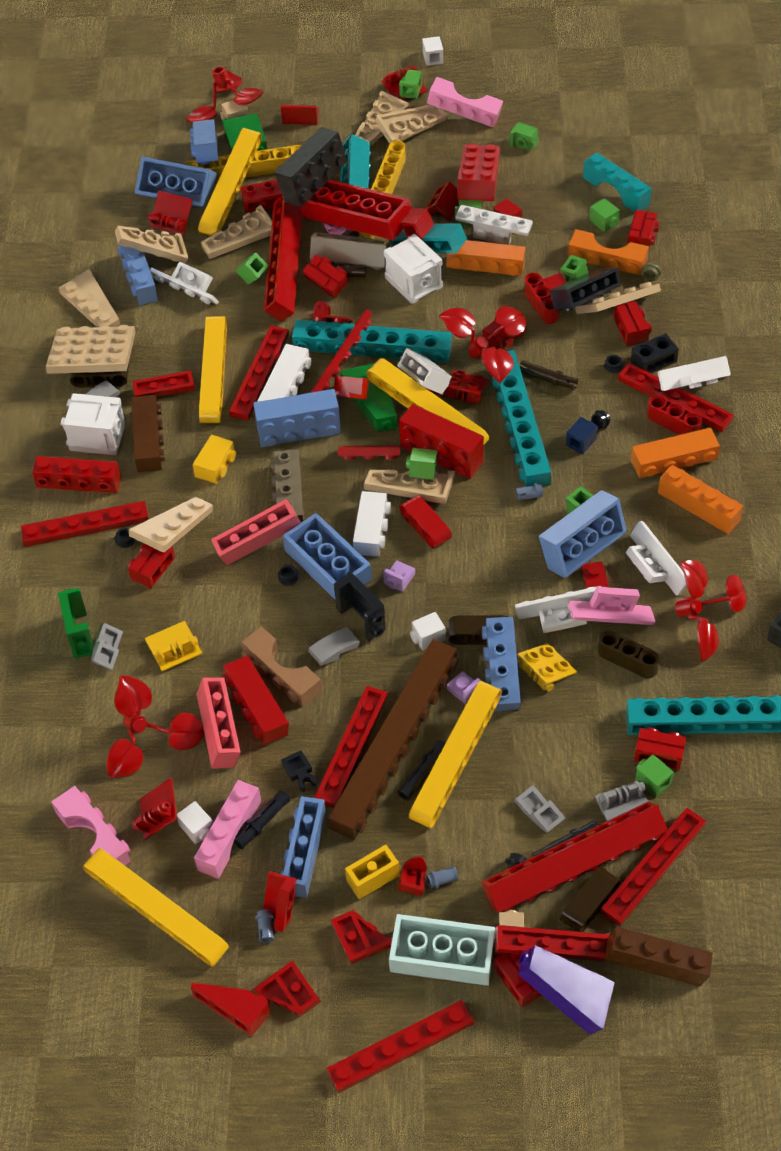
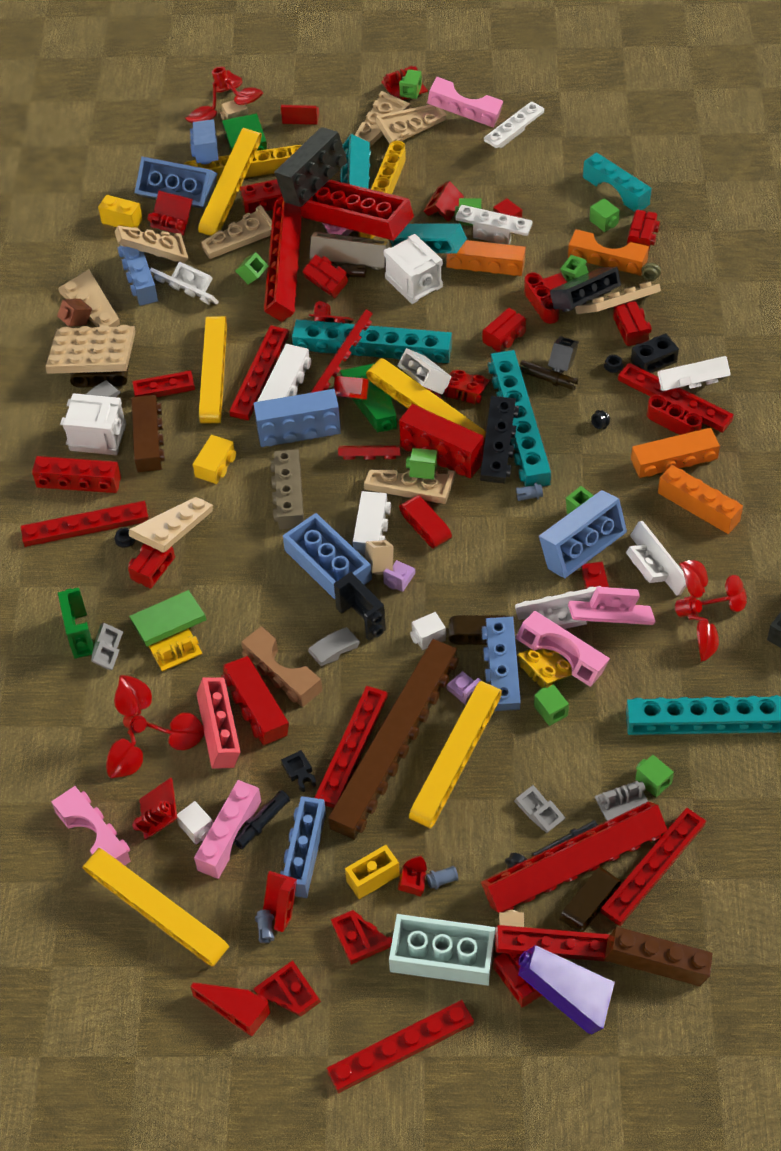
(74, 312): none -> copper brick
(120, 212): none -> yellow brick
(167, 618): none -> bright green tile
(256, 532): coral brick -> none
(288, 575): black plate -> none
(379, 555): none -> tan brick
(417, 222): red brick -> none
(421, 772): black pin -> none
(432, 51): white brick -> none
(478, 172): red brick -> none
(498, 439): none -> black brick
(499, 361): red plant -> none
(514, 125): none -> white bracket
(524, 136): bright green brick -> none
(541, 633): none -> bright pink arch
(551, 704): none -> bright green brick
(563, 354): none -> black brick
(581, 435): dark blue brick -> none
(618, 651): dark brown beam -> none
(664, 746): red brick -> none

